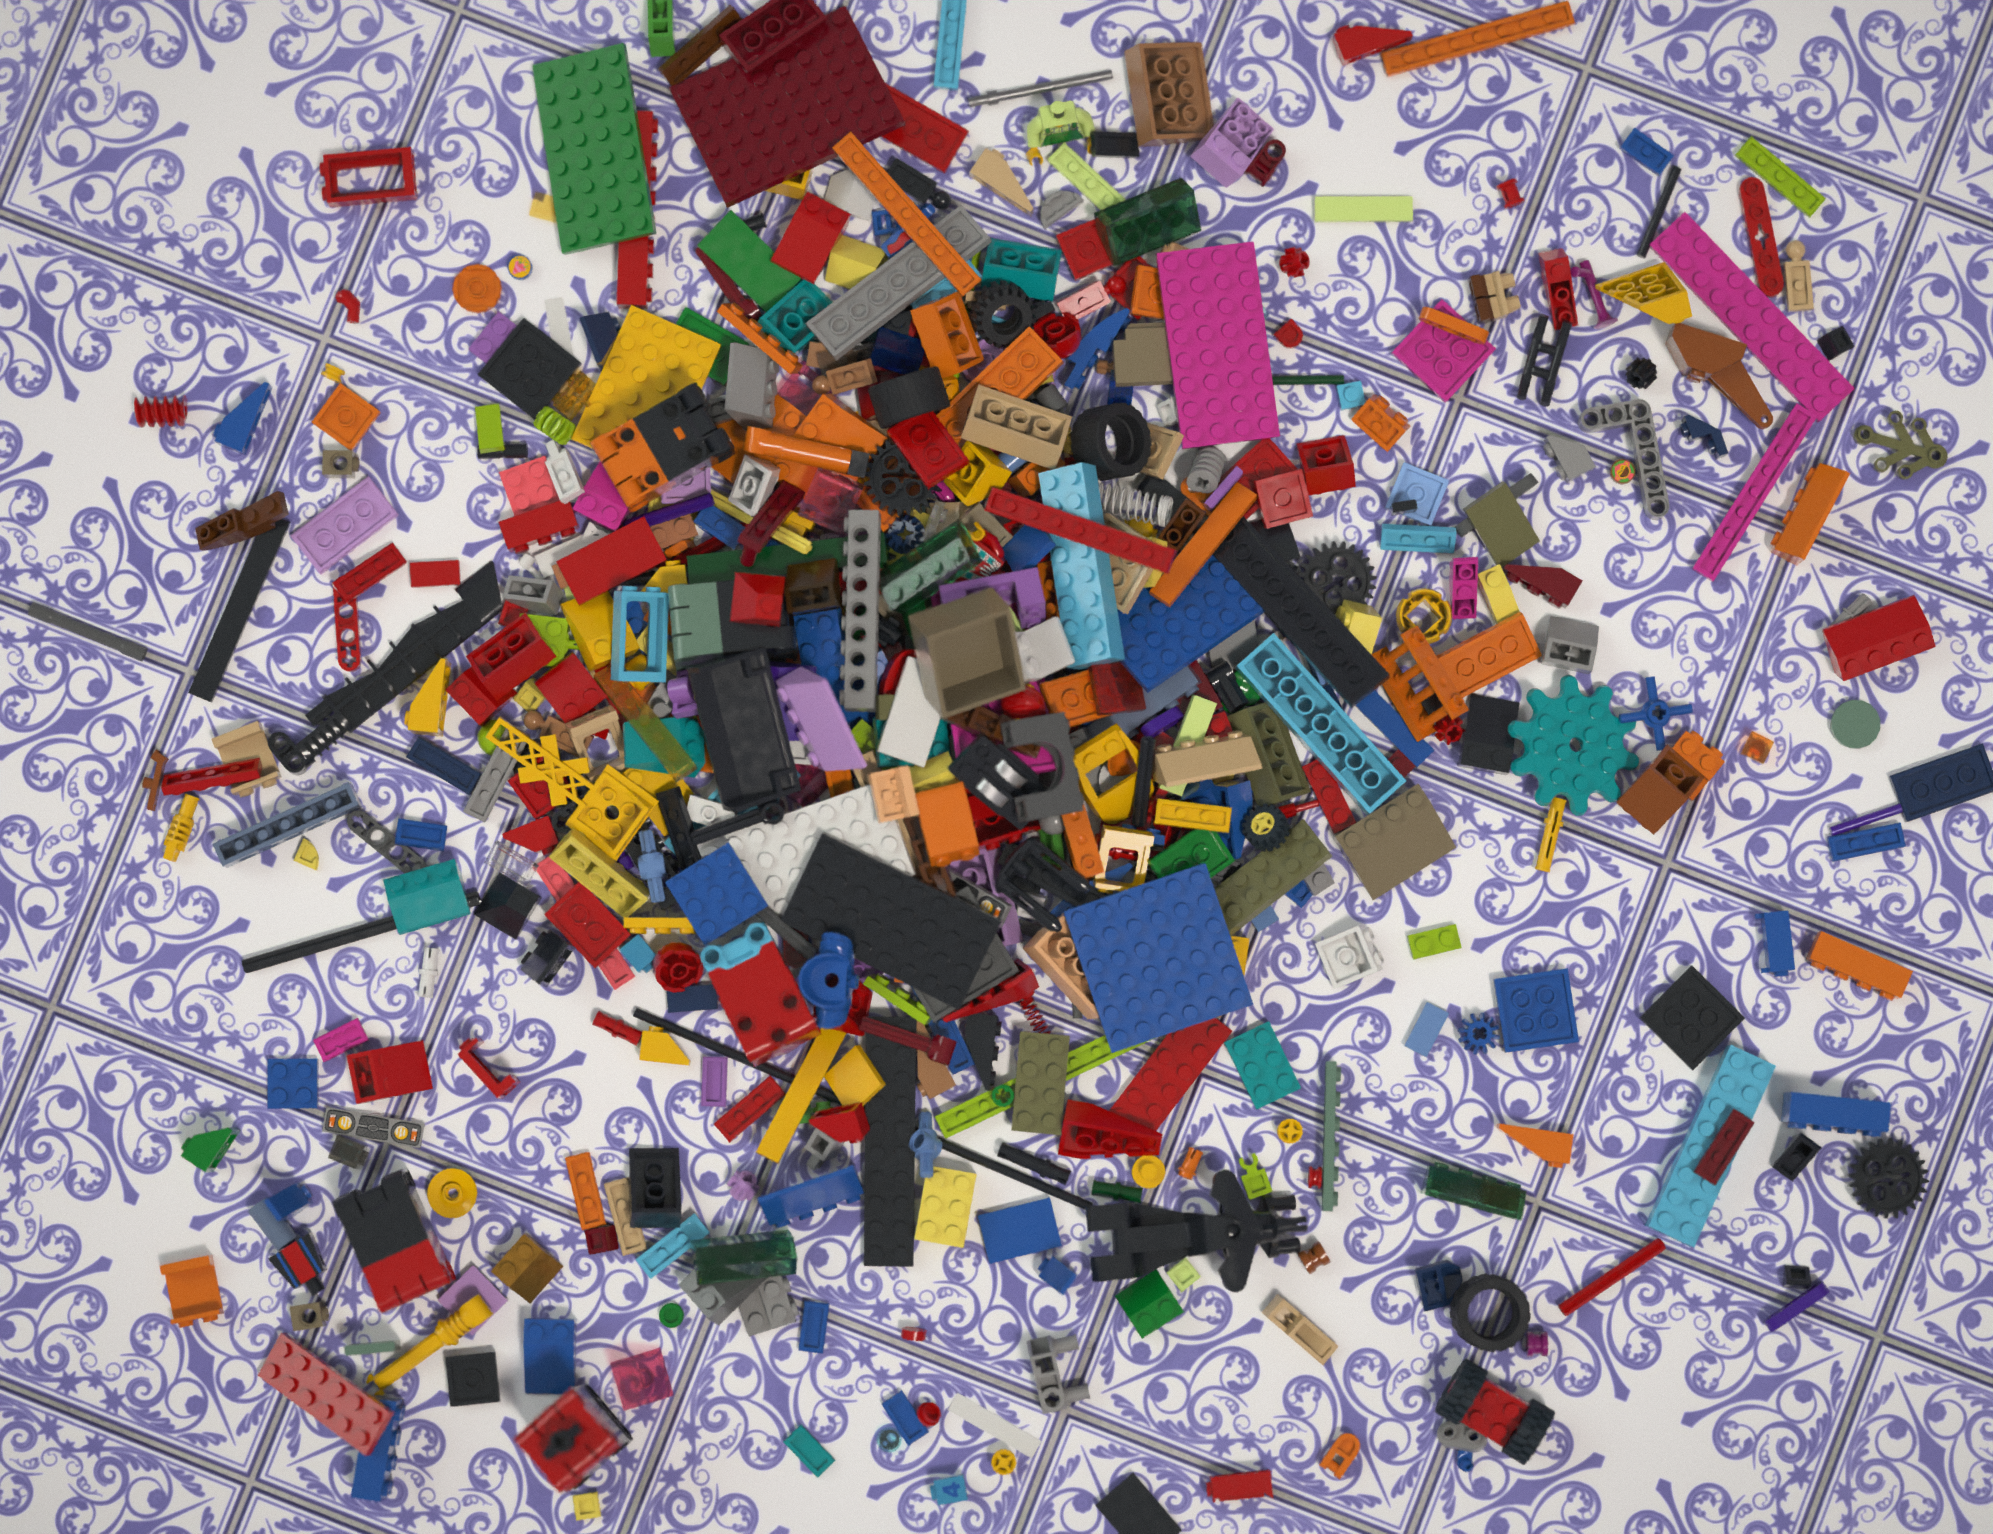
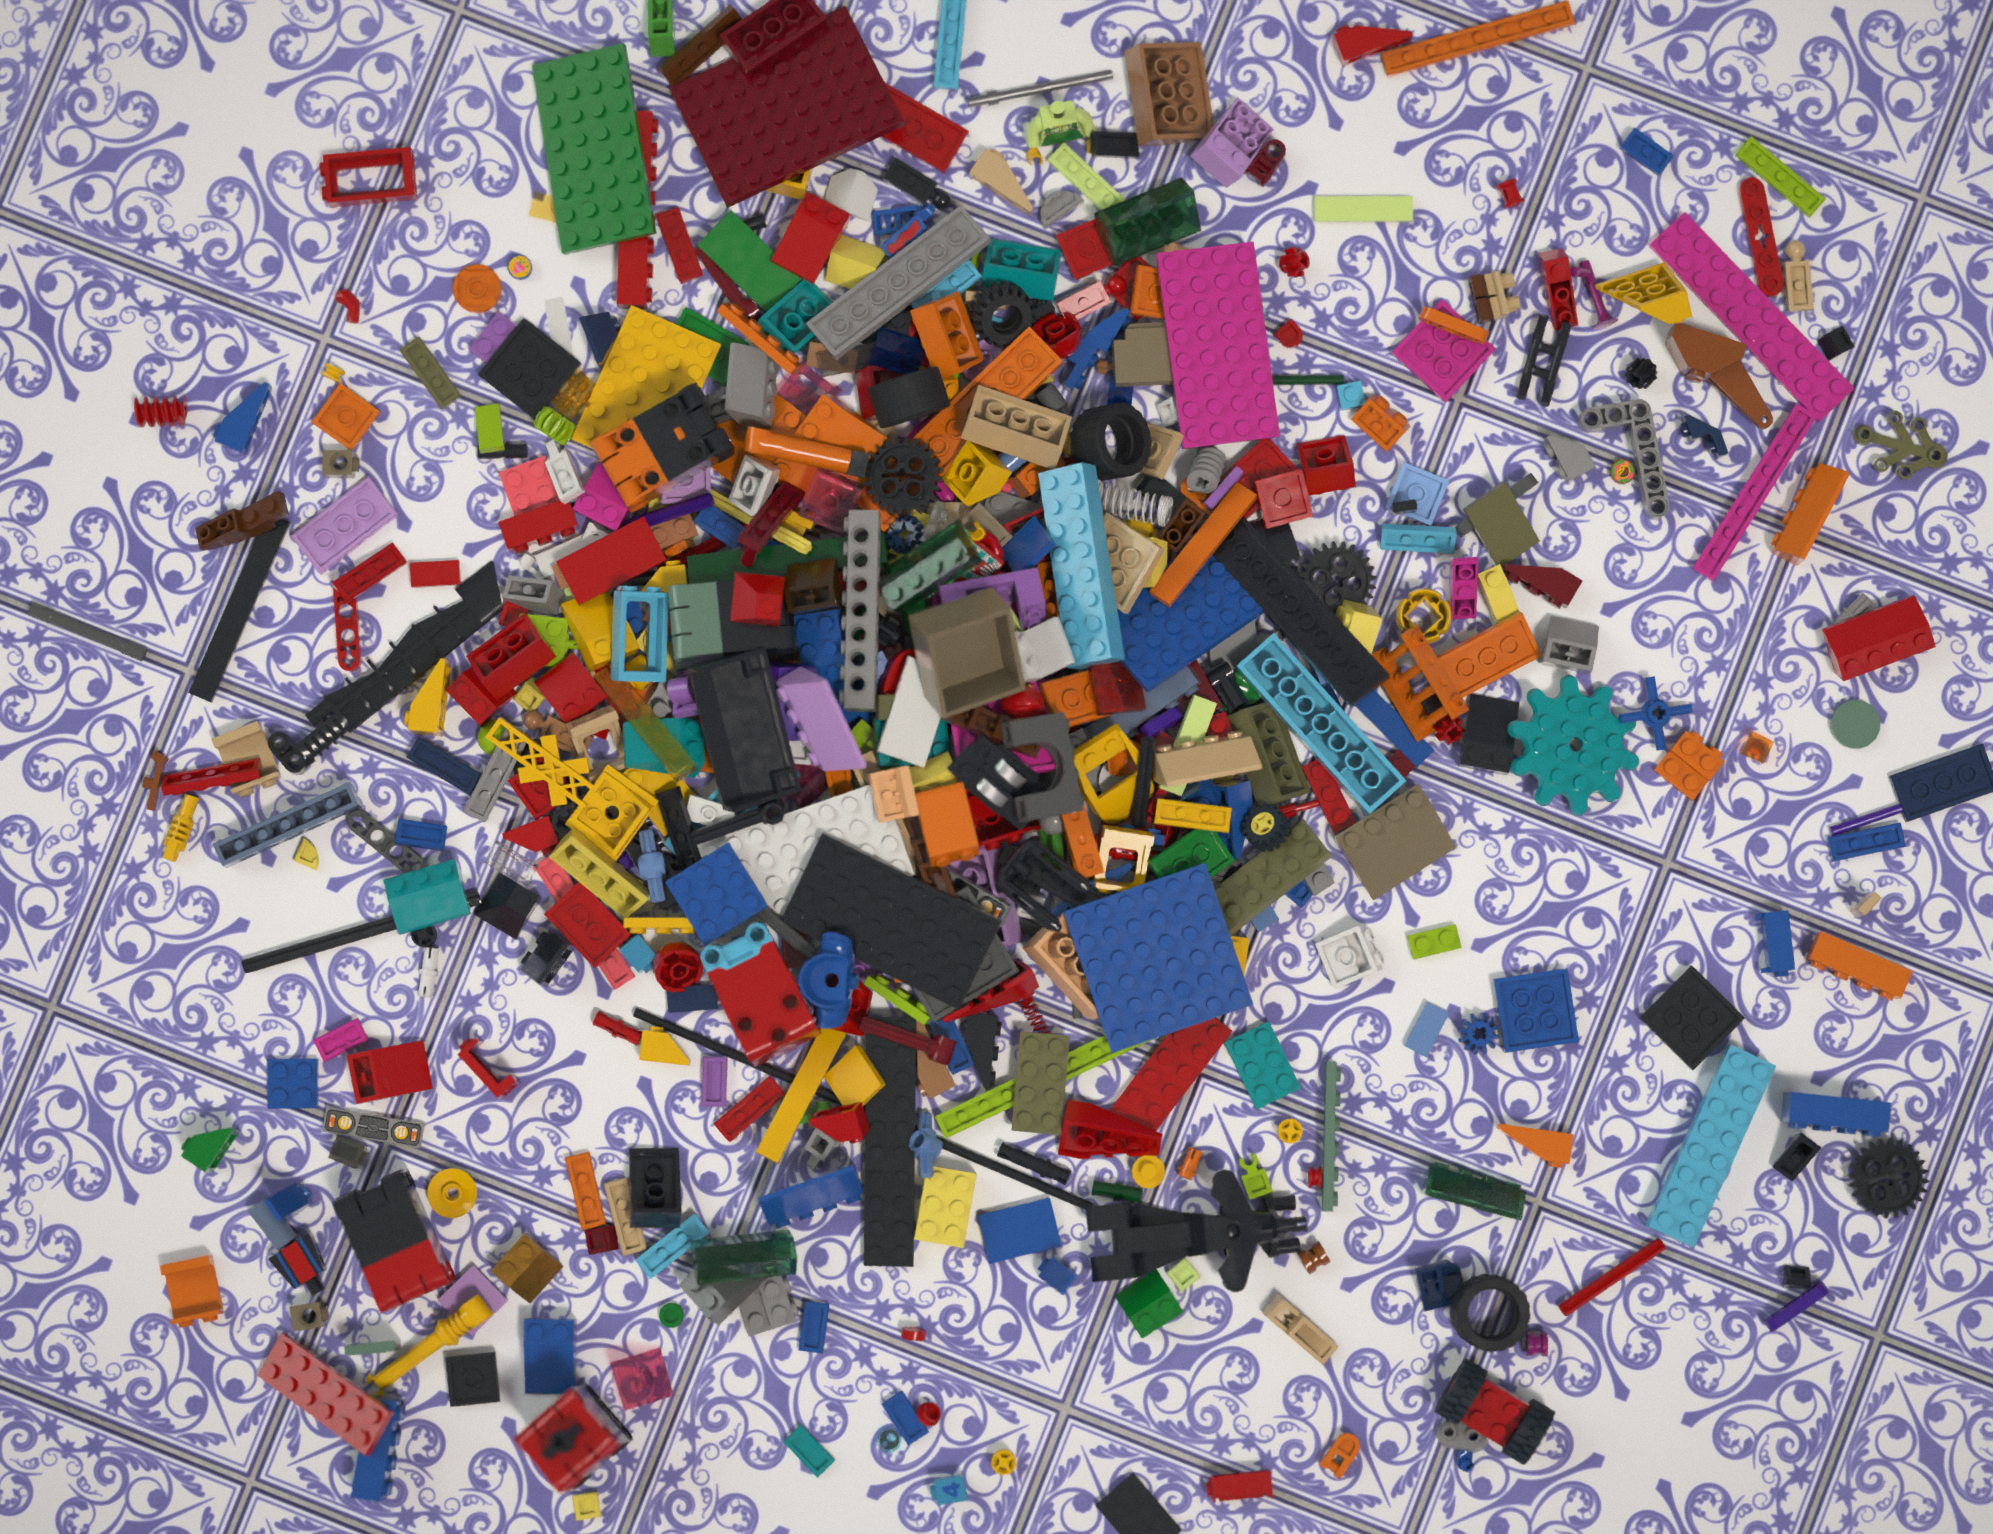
(421, 934): none -> black wheel
(430, 373): none -> olive tile
(679, 245): none -> red tile
(743, 1185): lavender gear -> none
(845, 378): medium nougat plate -> none
(906, 214): orange tile -> none
(928, 448): red tile -> none
(994, 1425): white sticker -> none
(1007, 1089): green bush -> none
(1049, 1380): light grey piece -> none
(1080, 530): red tile -> none
(1550, 834): yellow pin -> none
(1658, 212): black bar -> none
(1660, 789): dark orange slope -> none
(1724, 1147): dark red tile -> none
(1865, 905): none -> tan tile

